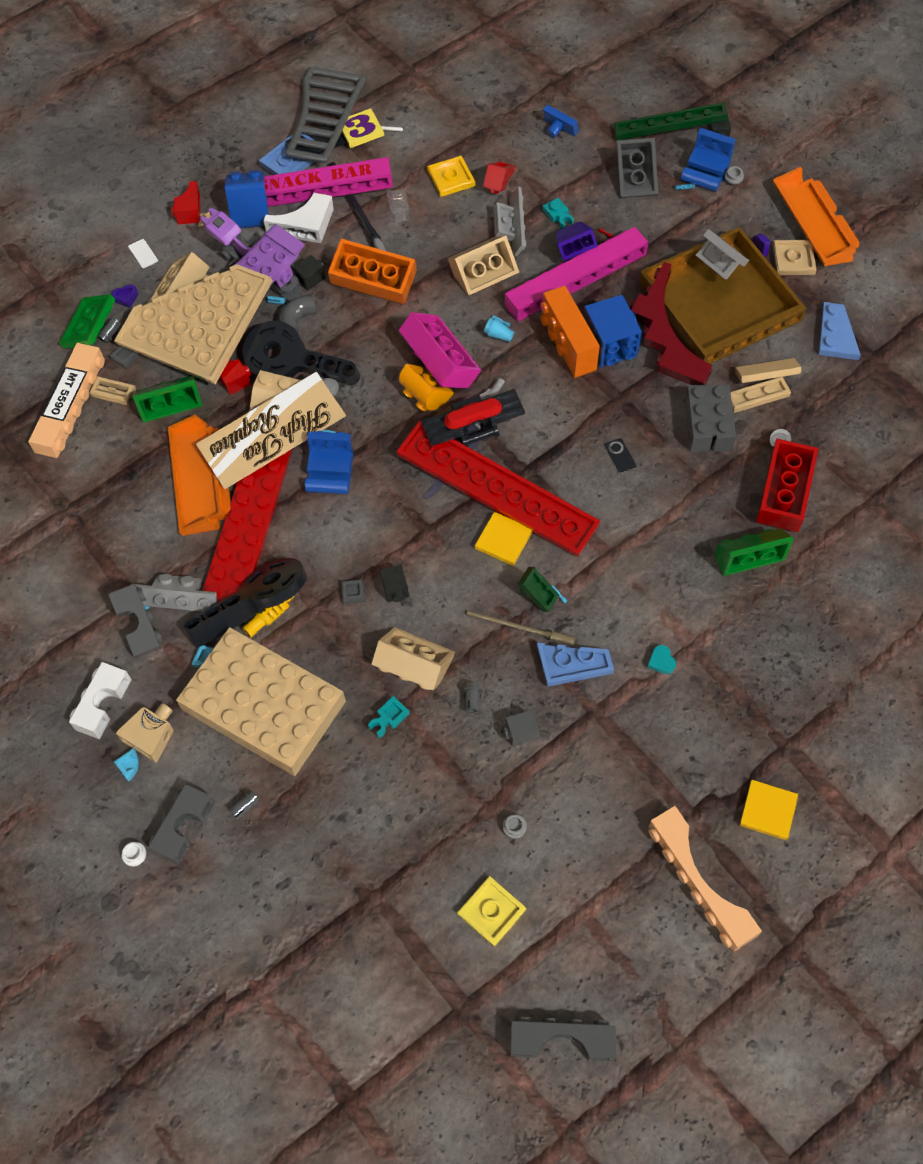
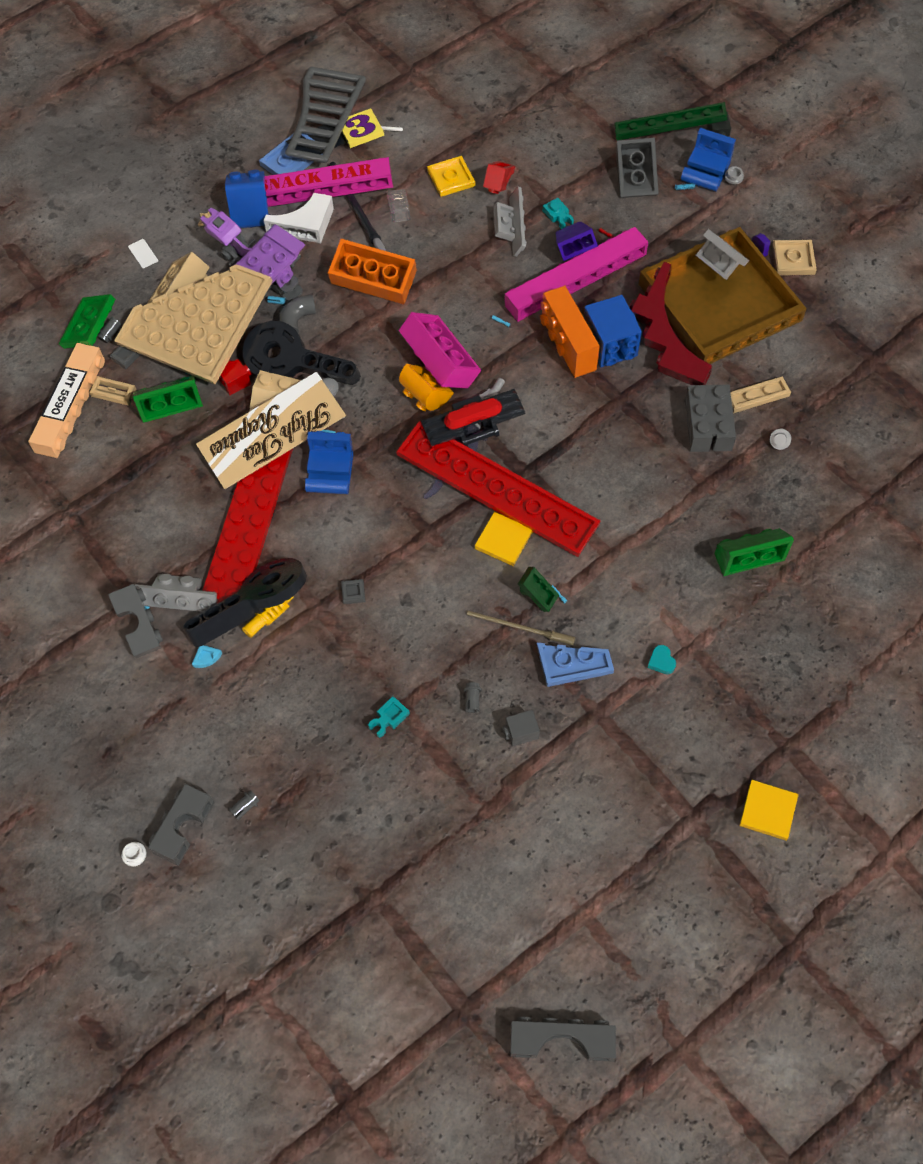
(105, 682): white arch -> none
(126, 295): dark purple tile -> none
(128, 764): medium azure tile -> none
(148, 732): tan torso -> none
(188, 206): red arch -> none
(198, 492): orange slope -> none
(261, 701): tan brick -> none
(309, 272): pearl dark grey brick -> none
(394, 583): pearl dark grey brick -> none
(412, 658): tan slope -> none
(484, 264): tan slope -> none
(491, 911): light yellow tile -> none
(498, 330): medium azure cone -> none
(514, 826): light grey plate -> none
(559, 121): blue tile -> none
(620, 455): black sticker -> none
(733, 922): light nougat arch -> none
(768, 370): tan tile -> none
(787, 485): red brick -> none
(816, 217): orange slope -> none
(836, 333): medium blue wing -> none

